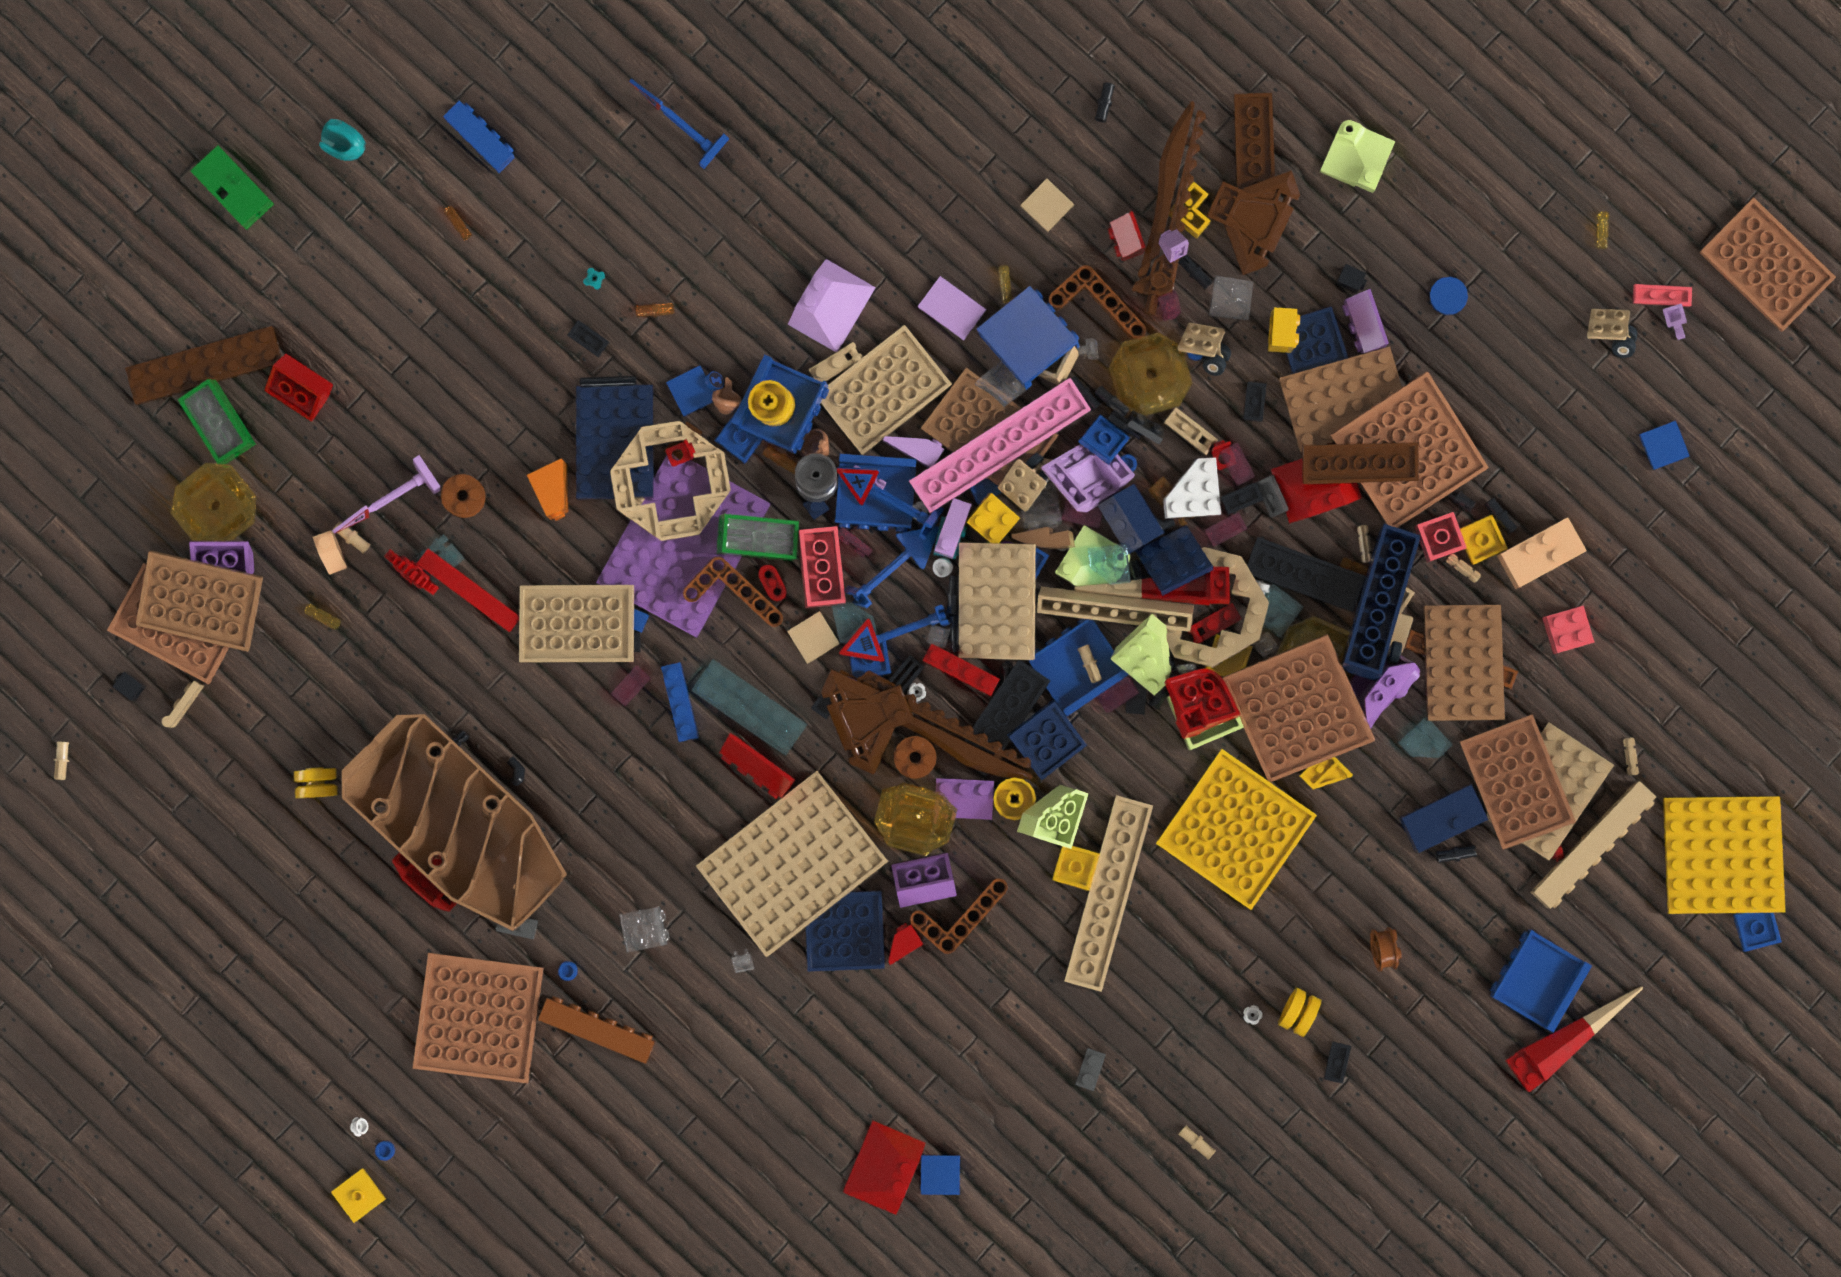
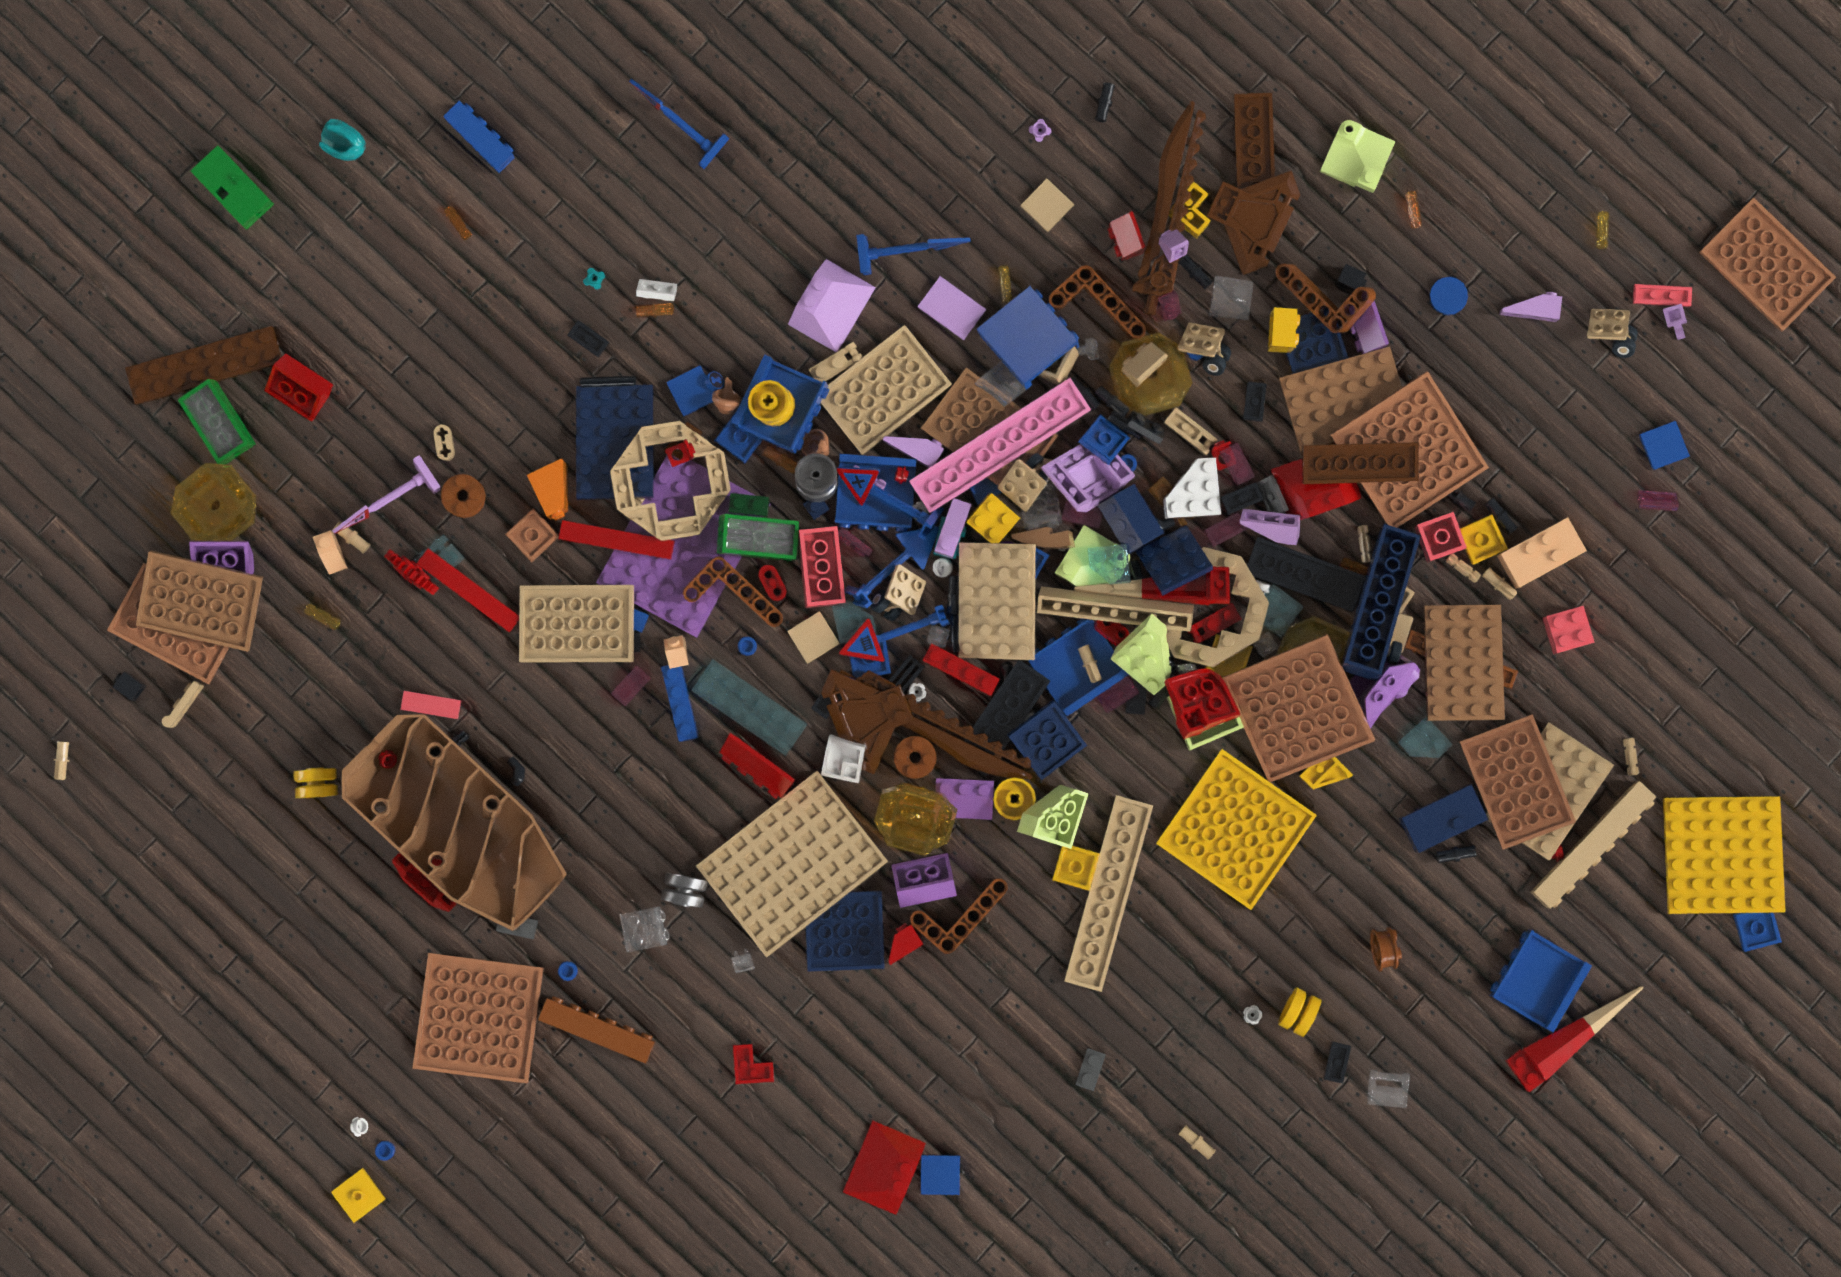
(391, 762): none -> red plate
(430, 705): none -> coral tile
(448, 441): none -> tan beam
(532, 535): none -> nougat plate
(616, 540): none -> red tile
(656, 290): none -> white plate
(676, 651): none -> light nougat slope
(683, 892): none -> flat silver wheel
(746, 1070): none -> red plate
(747, 646): none -> blue tile
(749, 505): none -> dark green brick
(843, 759): none -> white plate
(867, 254): none -> blue piece
(901, 474): none -> red plate
(902, 594): none -> tan plate
(1040, 124): none -> lavender plate
(1111, 631): none -> red plate
(1144, 363): none -> tan slope
(1275, 526): none -> lavender slope
(1321, 301): none -> dark orange beam
(1388, 1095): none -> clear plate
(1413, 209): none -> clear orange axle
(1499, 583): none -> tan axle
(1542, 307): none -> lavender slope
(1657, 500): none -> clear pink plate

